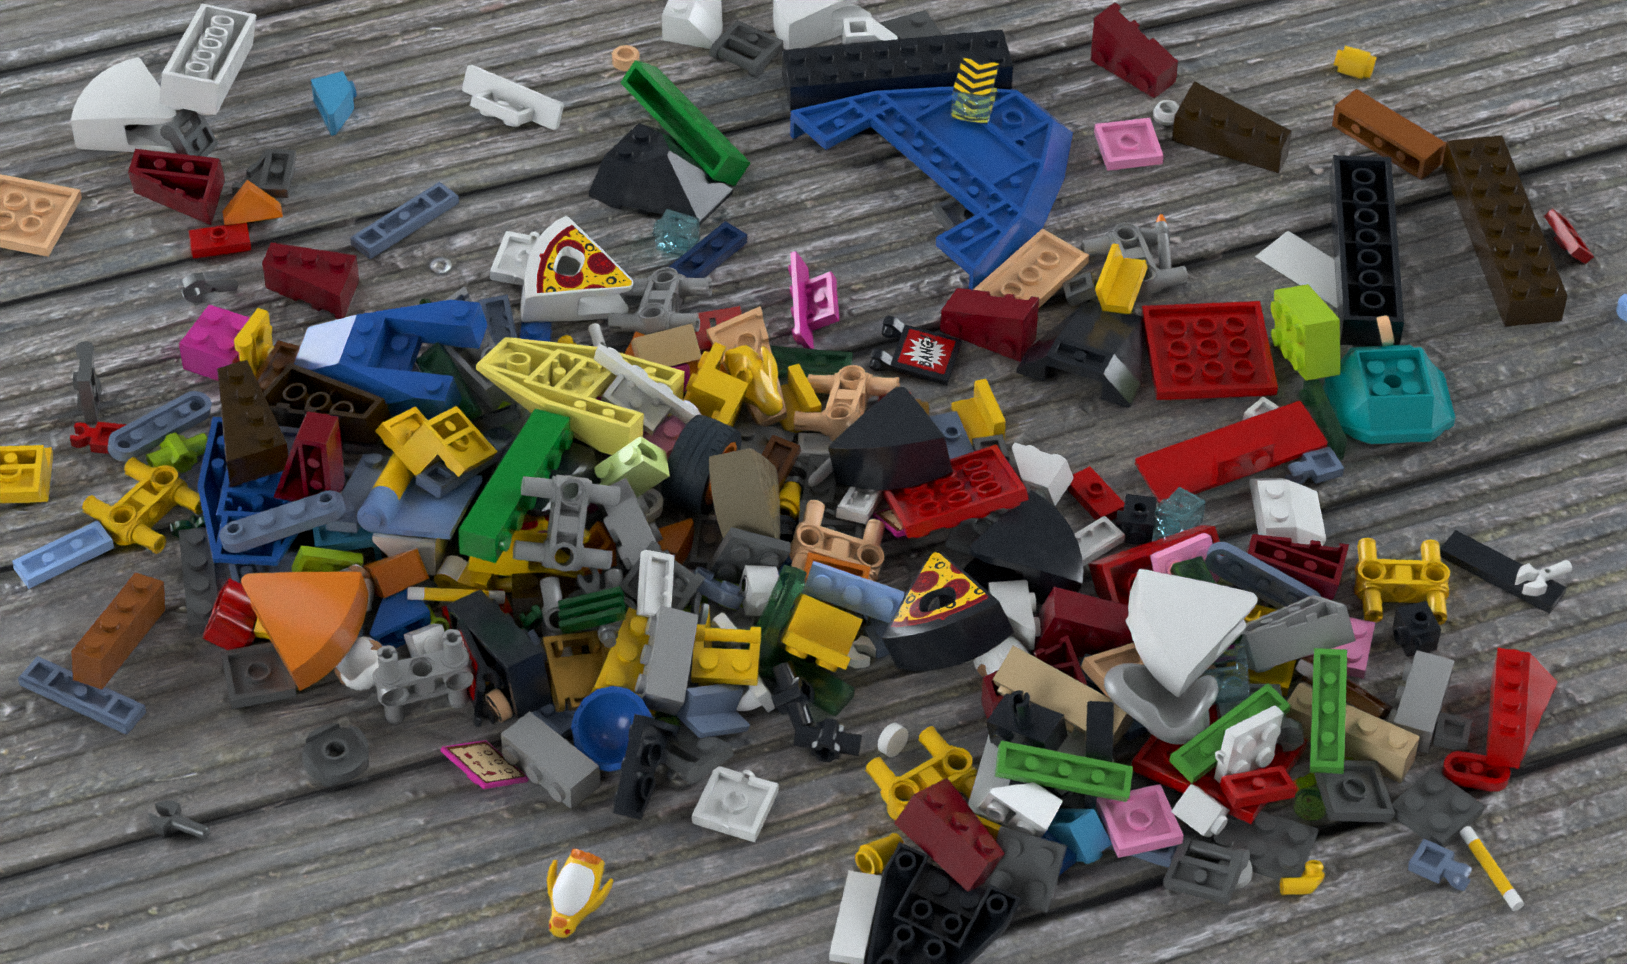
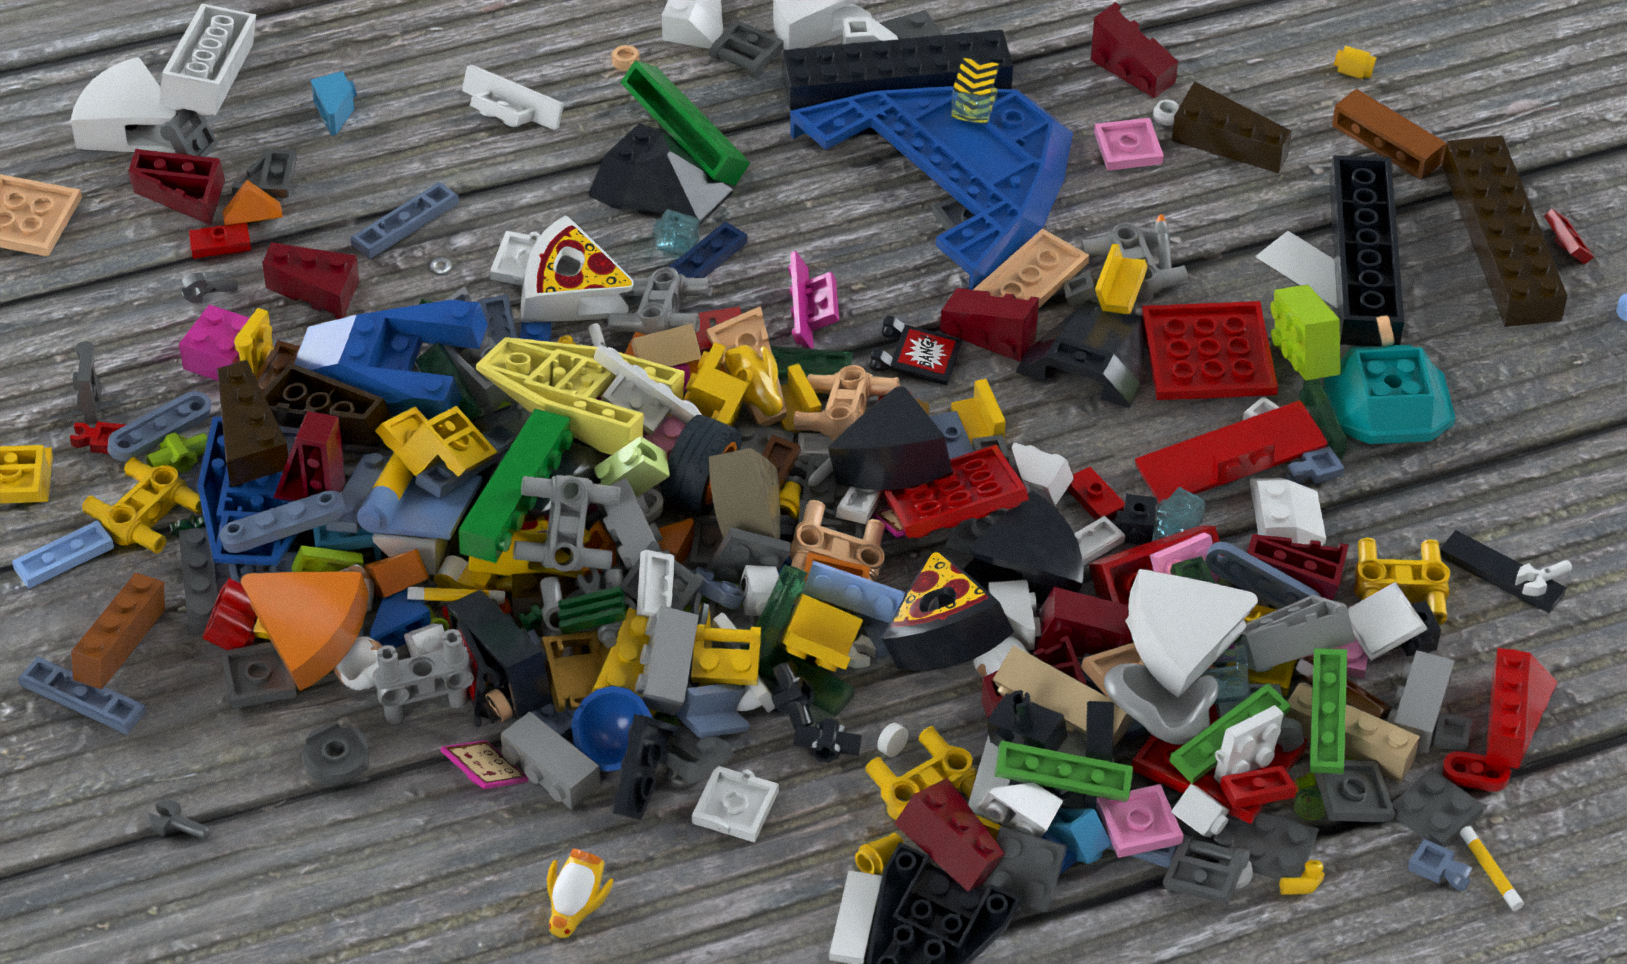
(1384, 621): none -> white piece

